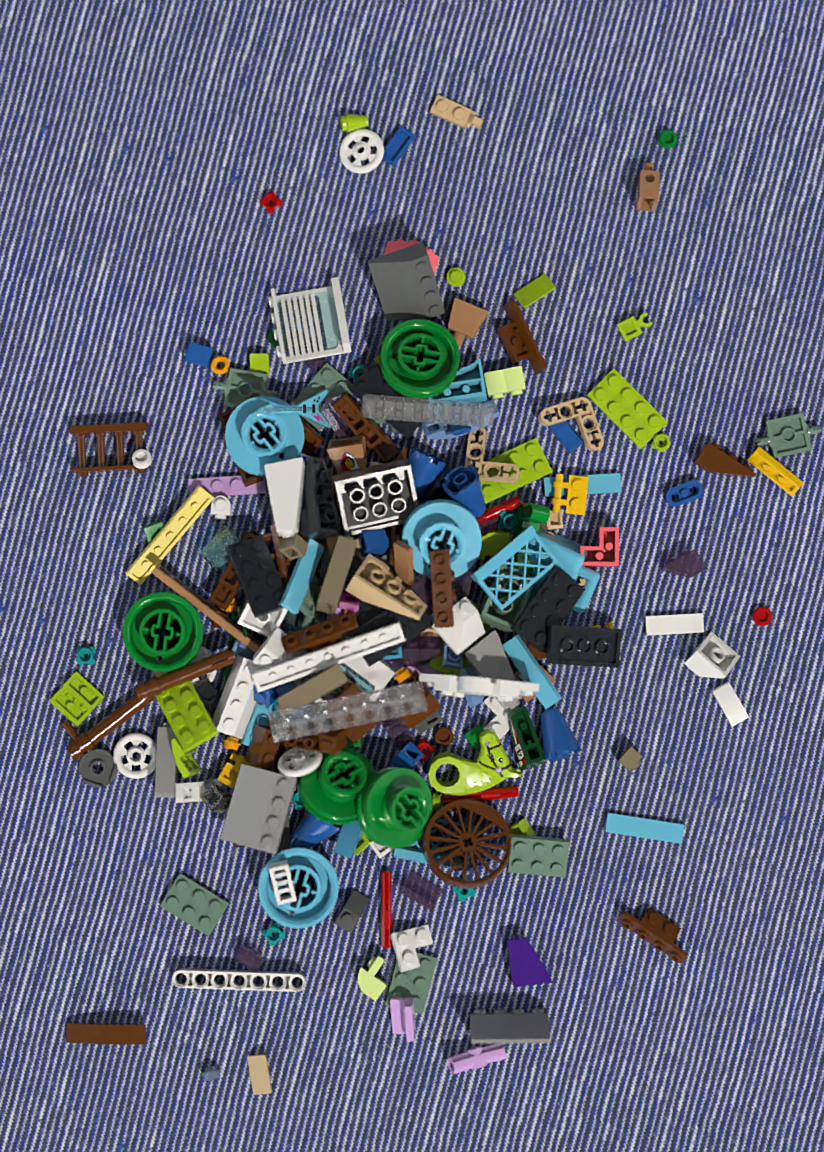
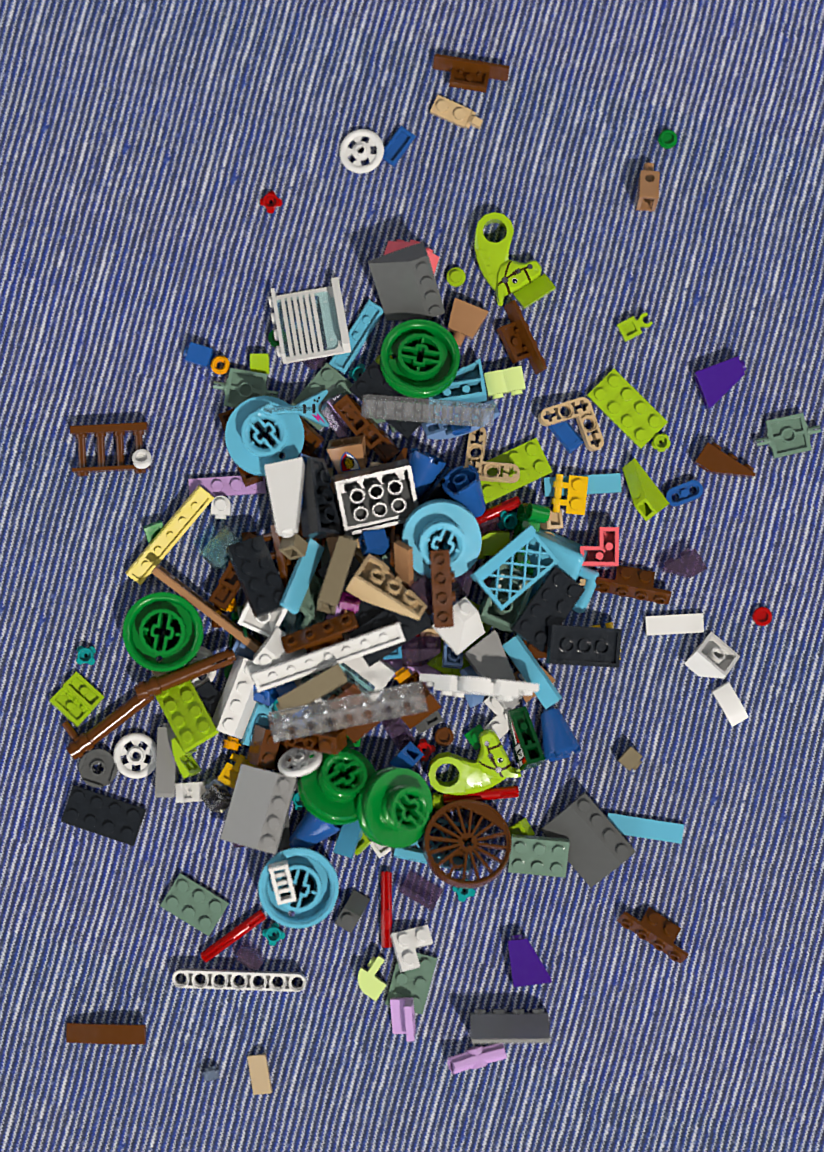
(103, 815): none -> black plate
(233, 935): none -> red axle
(352, 122): lime cone -> none
(358, 335): none -> medium azure tile
(470, 73): none -> reddish brown bracket
(502, 274): none -> lime animal
(594, 843): none -> dark grey slope
(634, 584): none -> reddish brown bracket
(644, 493): none -> lime slope
(719, 379): none -> dark purple slope
(775, 471): yellow plate -> none

